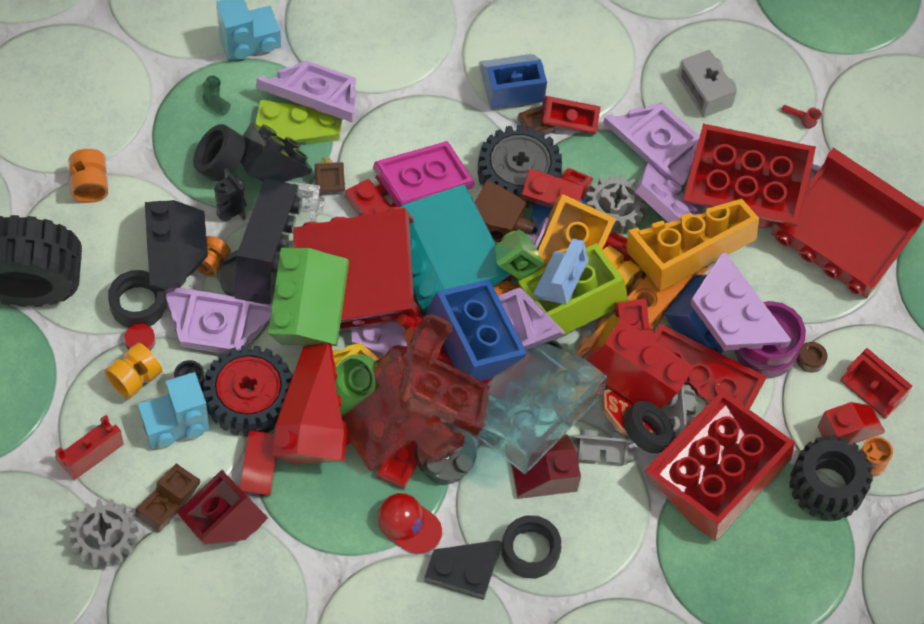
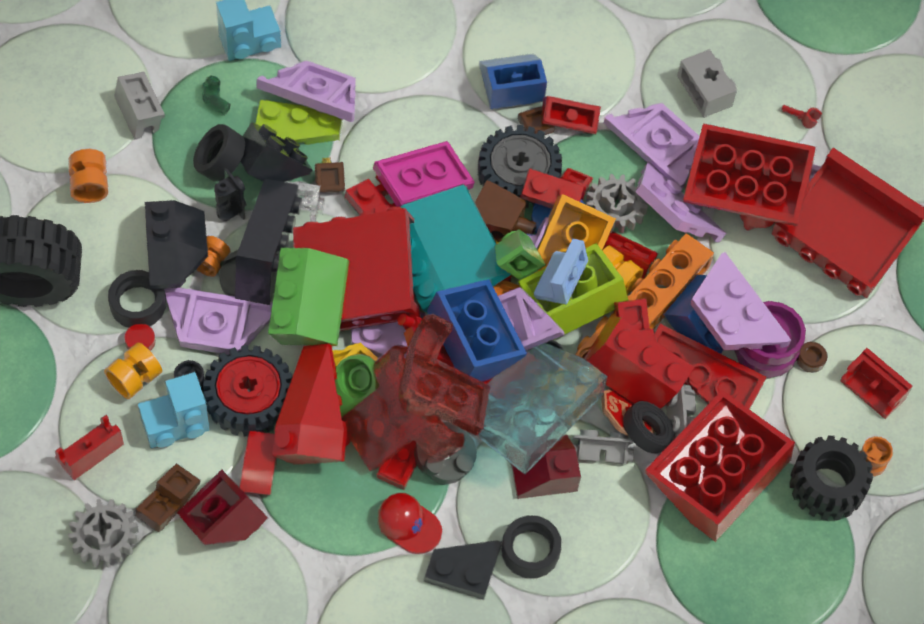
(138, 103): none -> light grey hinge
(694, 241): light orange wedge -> none
(850, 421): red slope -> none

